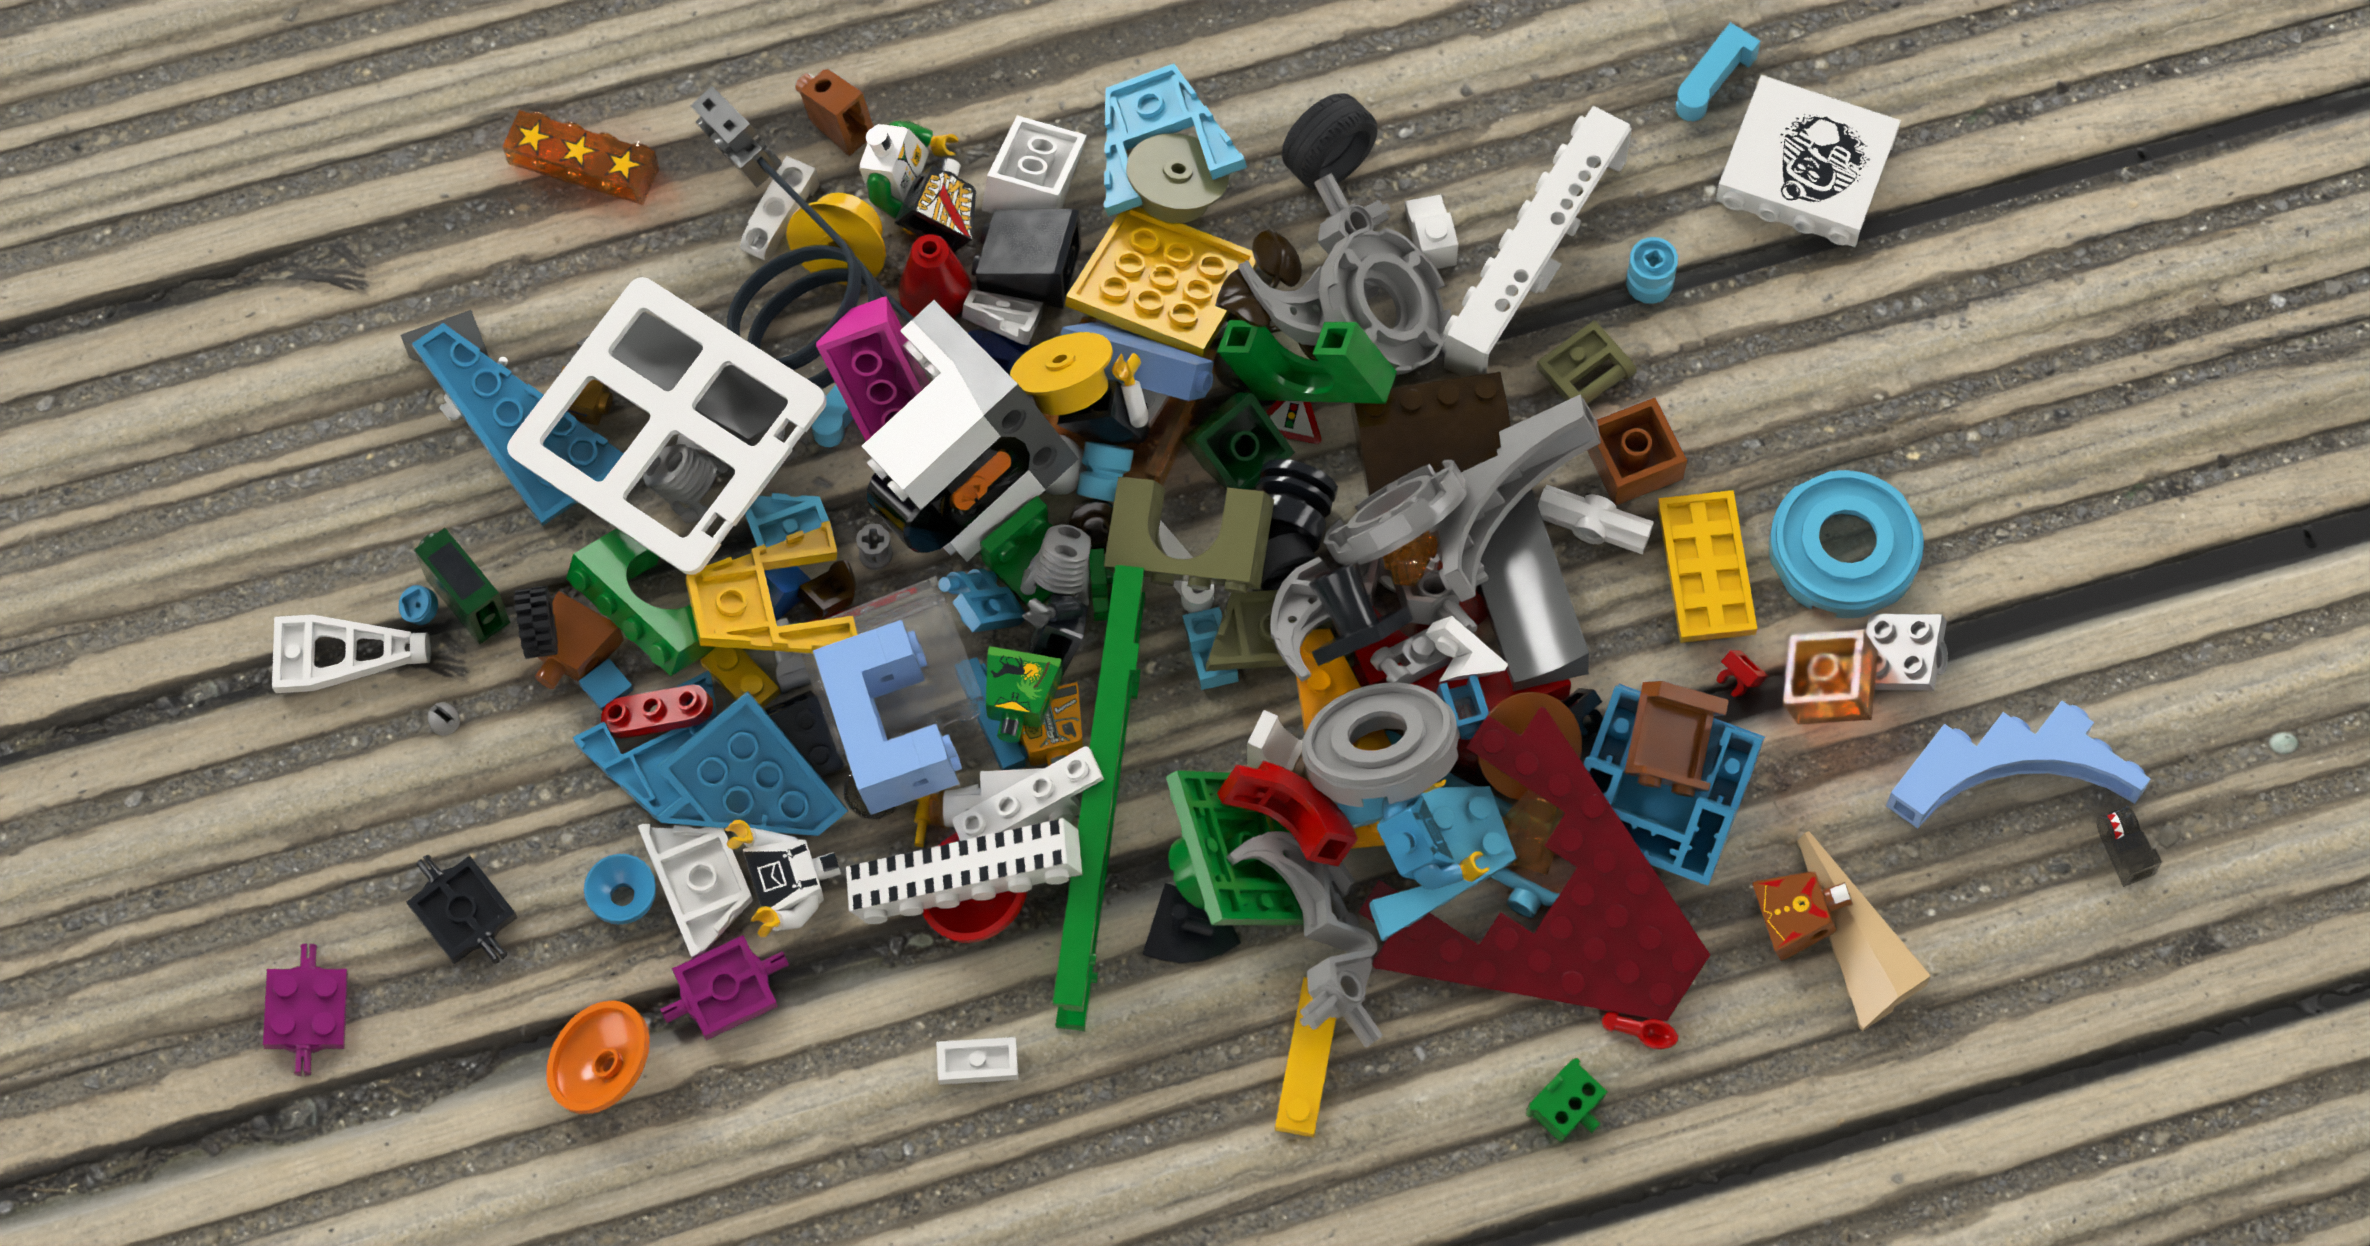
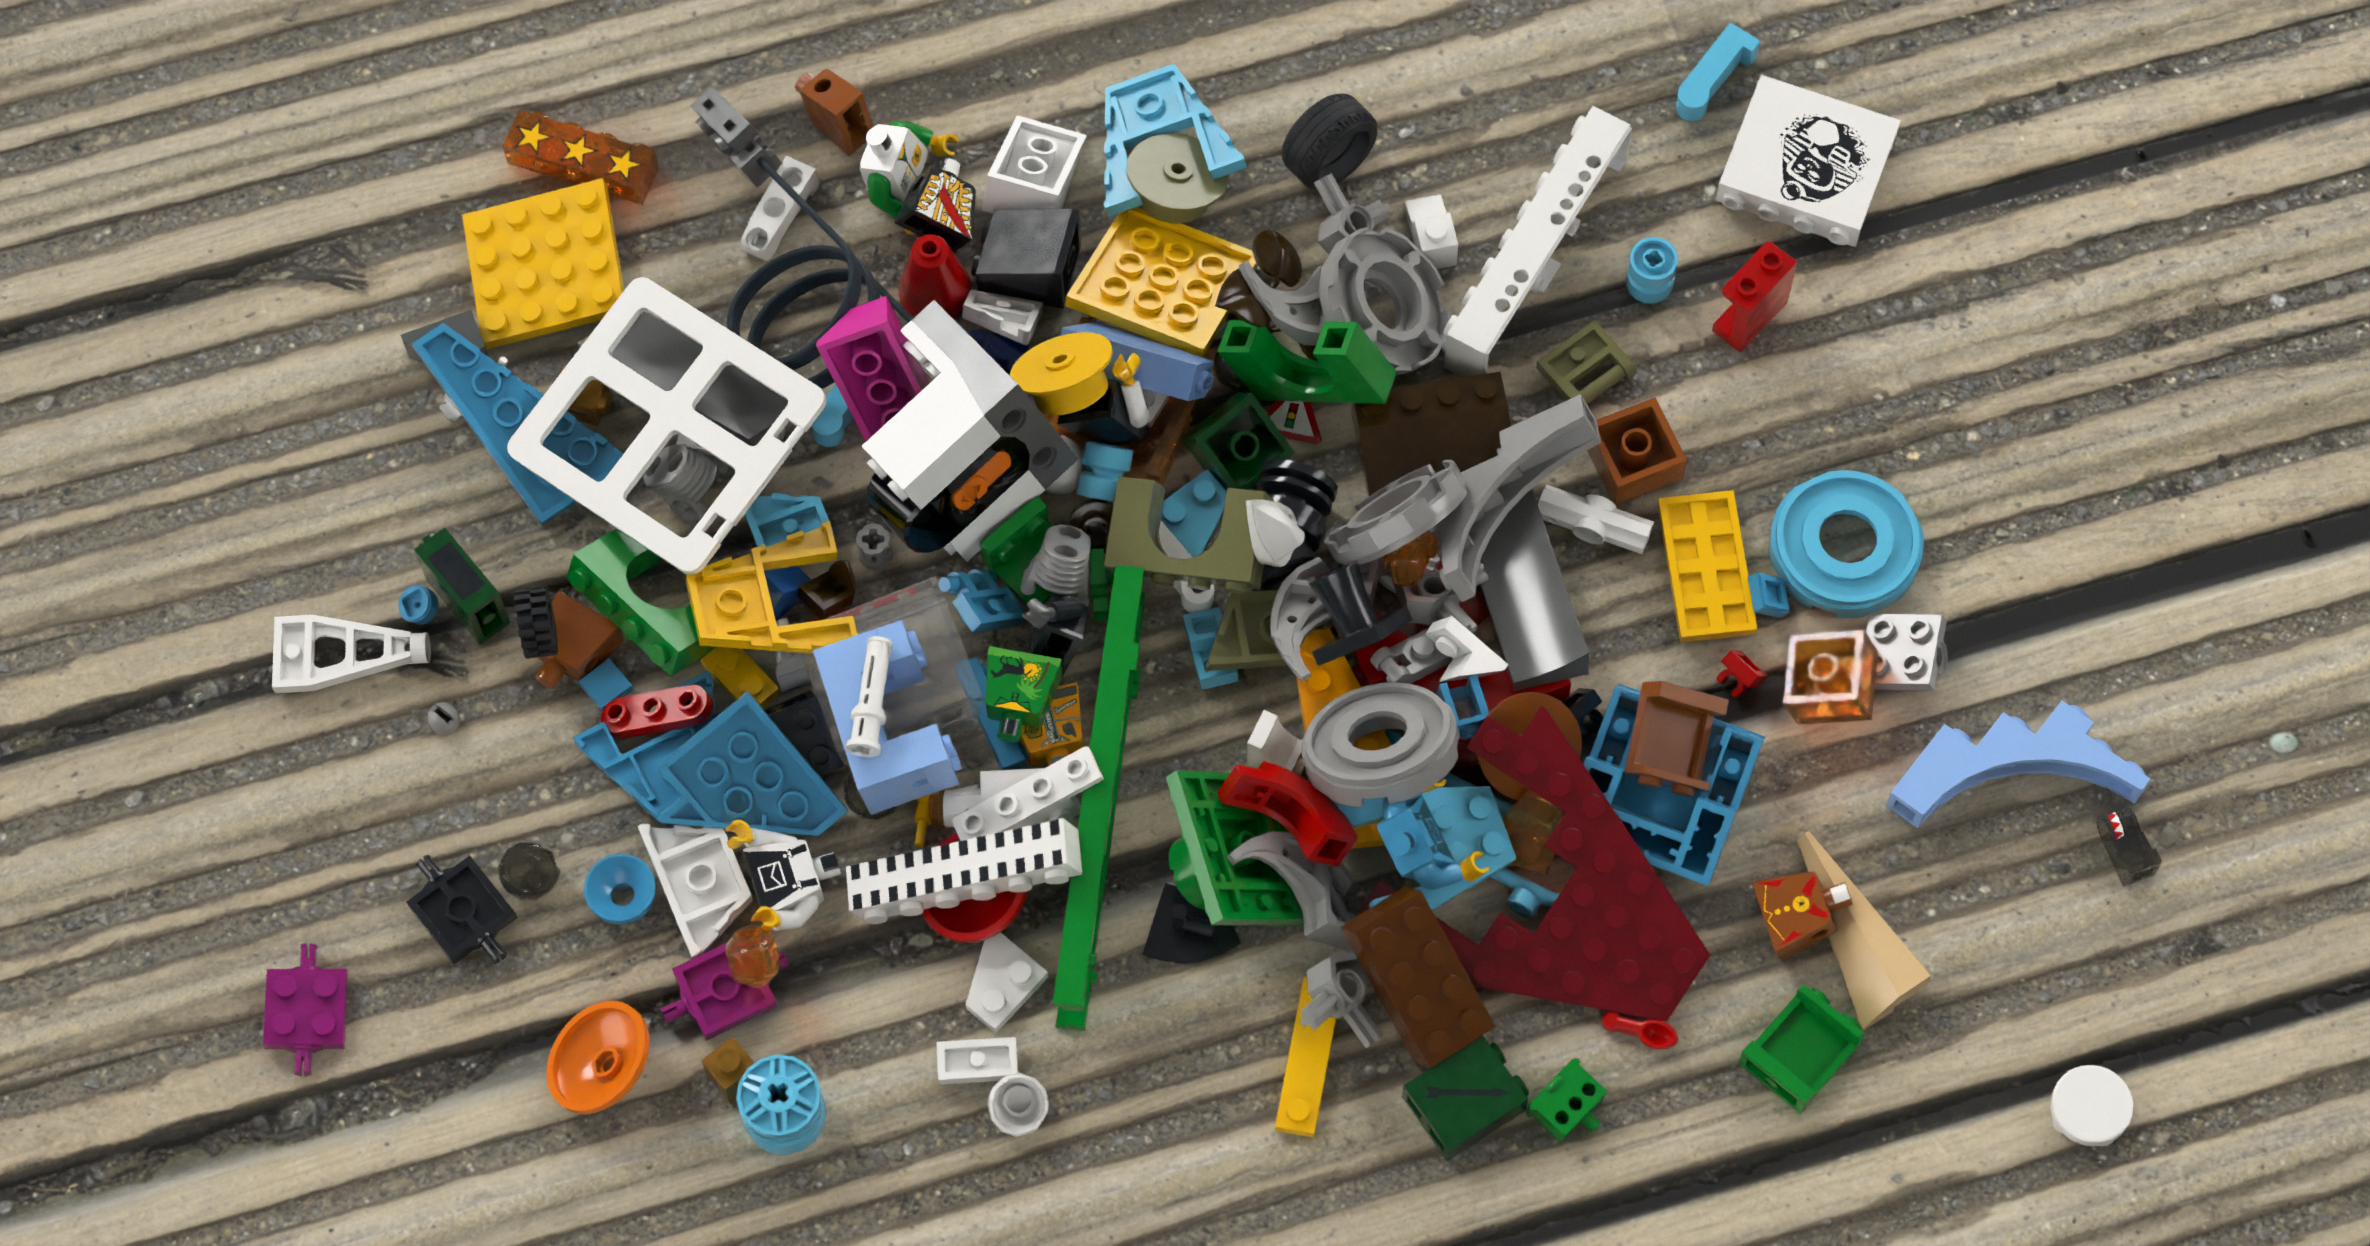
(528, 871): none -> clear smoke hair
(543, 263): none -> yellow plate
(726, 1067): none -> pearl gold brick
(753, 956): none -> clear orange head
(780, 1125): none -> medium azure wheel
(852, 220): yellow piece -> none
(868, 714): none -> white pin
(1002, 982): none -> white wing
(1018, 1104): none -> white hair
(1195, 512): none -> medium azure wing
(1273, 531): none -> white piece
(1417, 976): none -> reddish brown brick
(1466, 1097): none -> dark green brick
(1756, 295): none -> red panel
(1768, 595): none -> dark azure tile
(1802, 1048): none -> green panel
(2091, 1105): none -> white tile

